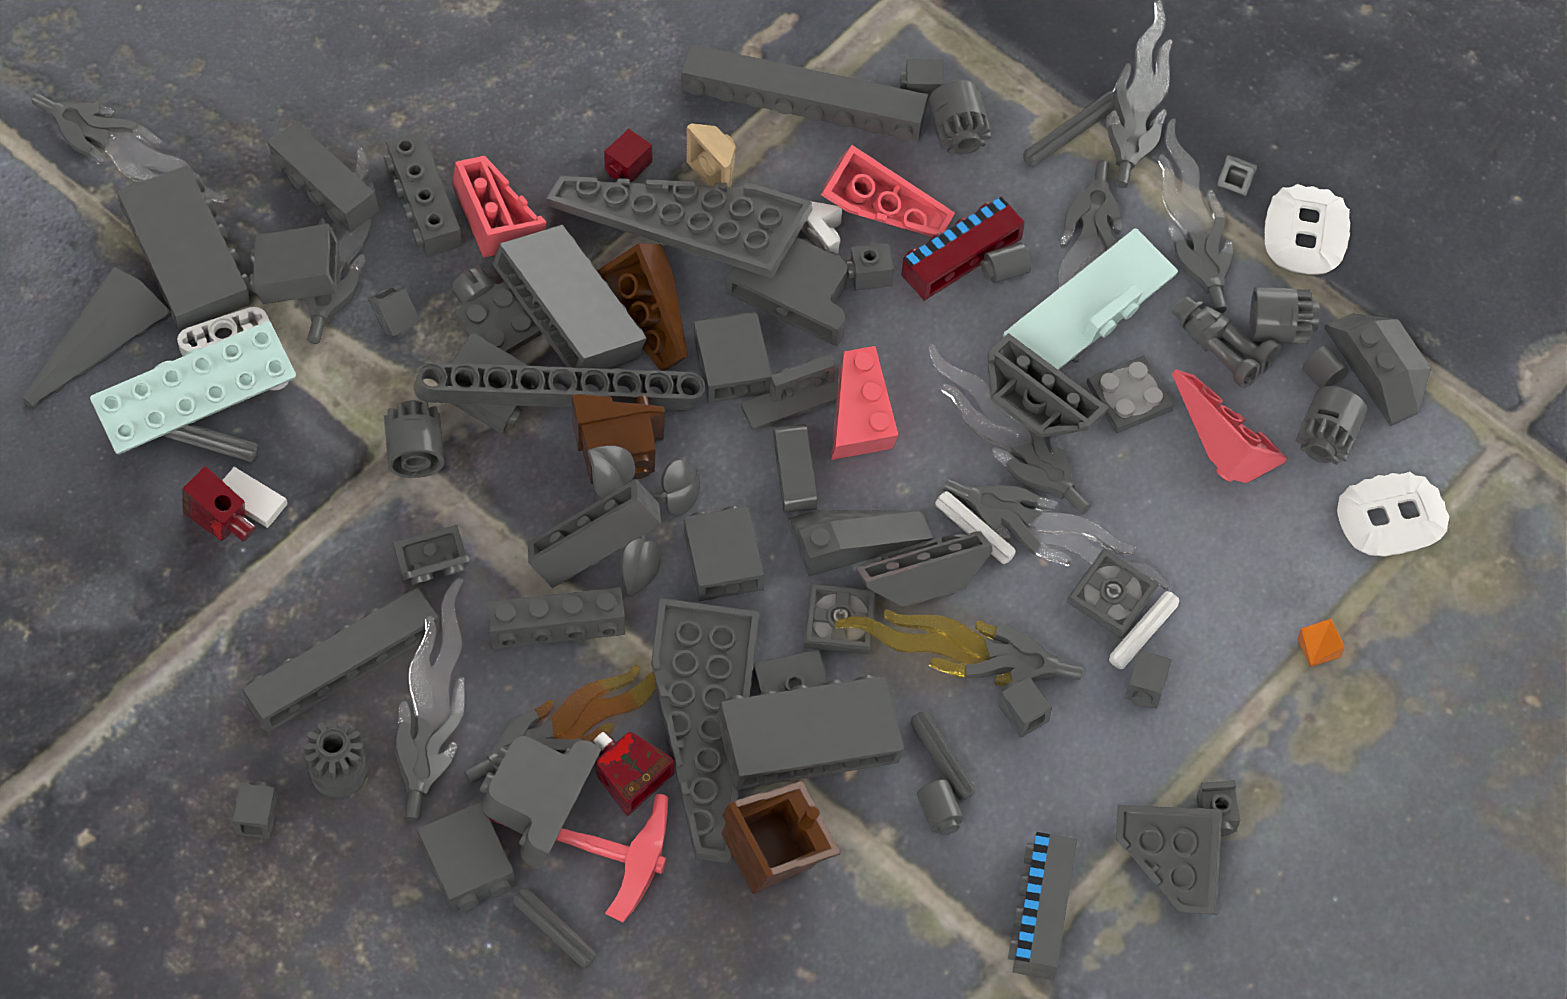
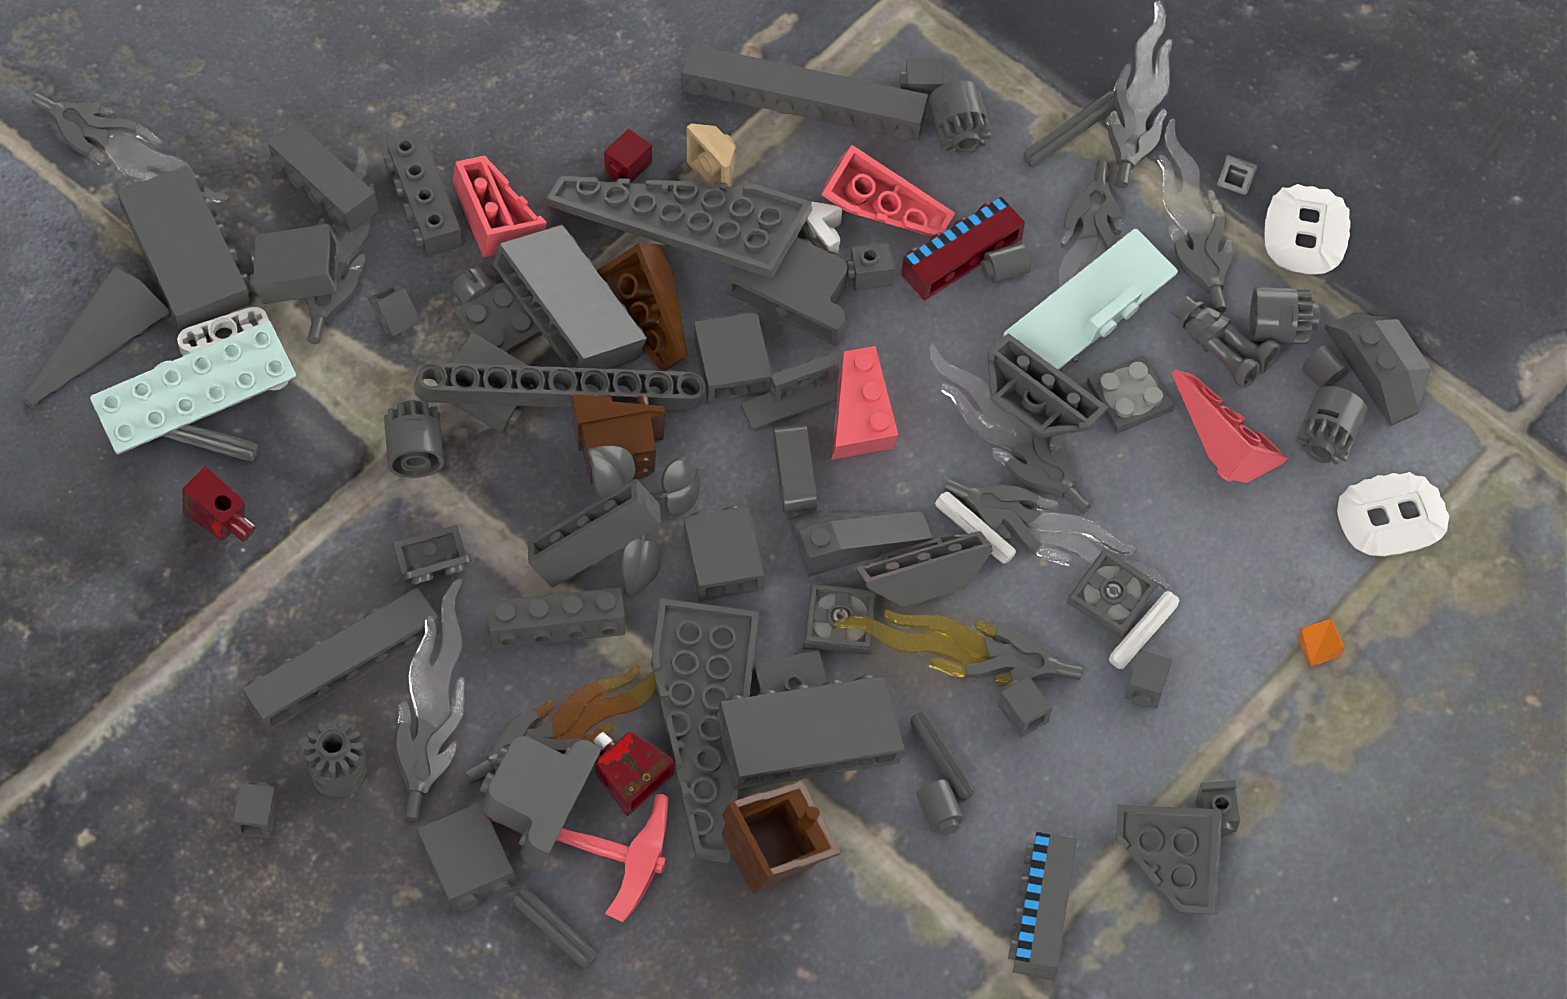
(260, 501): white tile -> none

